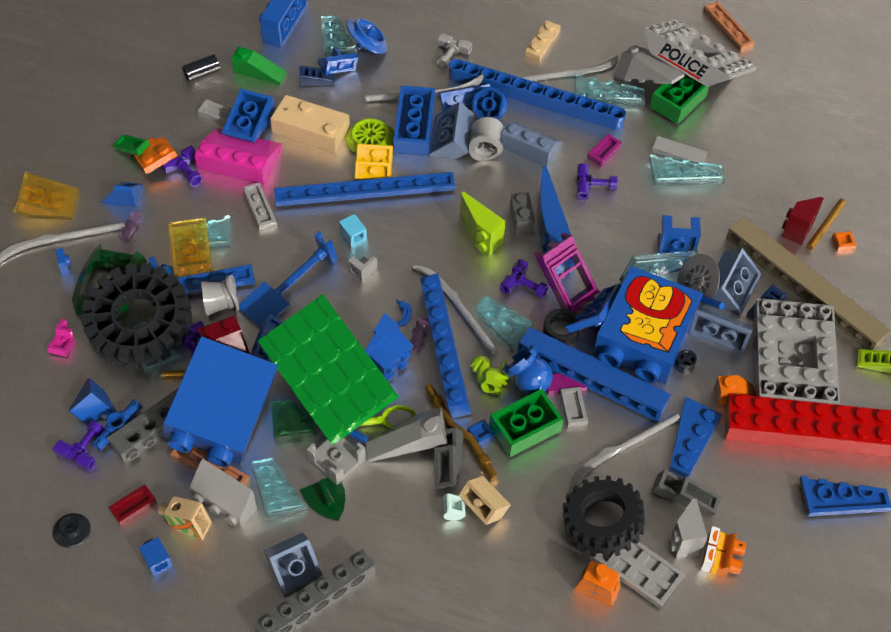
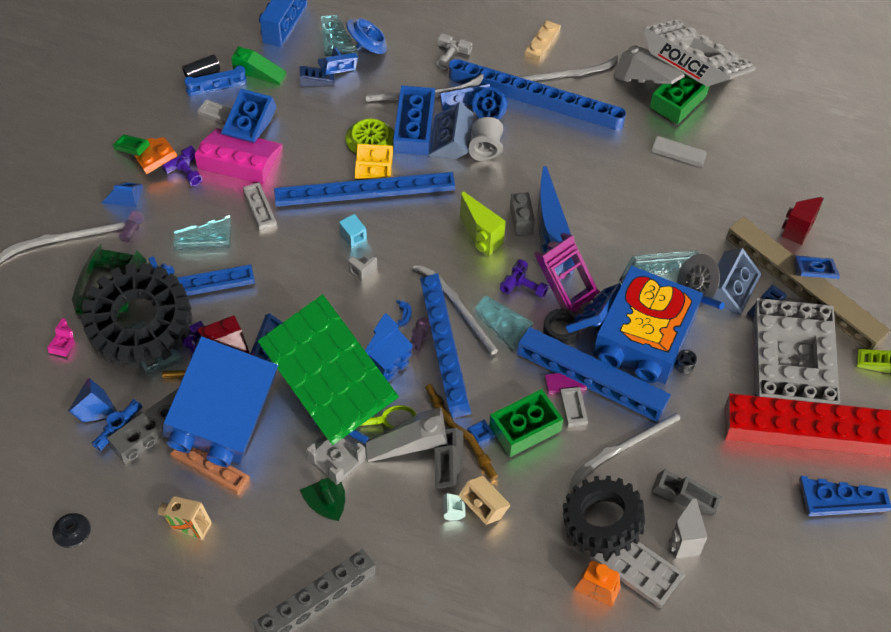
(45, 198): clear yellow slope -> none
(63, 261): blue plate -> none
(77, 450): dark purple bar -> none
(132, 504): dark red tile -> none
(155, 556): blue brick -> none
(190, 247): clear yellow slope -> none
(215, 81): none -> blue plate
(220, 295): light grey hat -> none
(223, 494): light grey slope -> none
(269, 300): blue piece -> none
(275, 491): clear light blue wing -> none
(290, 421): clear green plate -> none
(293, 563): sand blue slope -> none
(310, 123): tan brick -> none
(489, 376): lime animal -> none
(529, 371): blue tile -> none
(530, 143): sand blue slope -> none
(586, 181): dark purple bar -> none
(604, 149): magenta tile -> none
(609, 91): clear light blue wing -> none
(672, 172): clear light blue wing -> none
(678, 238): blue panel -> none
(694, 432): blue wing -> none
(719, 553): orange hips -> none
(721, 330): sand blue slope -> none
(729, 26): nougat tile -> none
(731, 384): orange slope -> none
(816, 267): none -> blue slope
(824, 226): pearl gold bar -> none
(844, 241): orange tile -> none

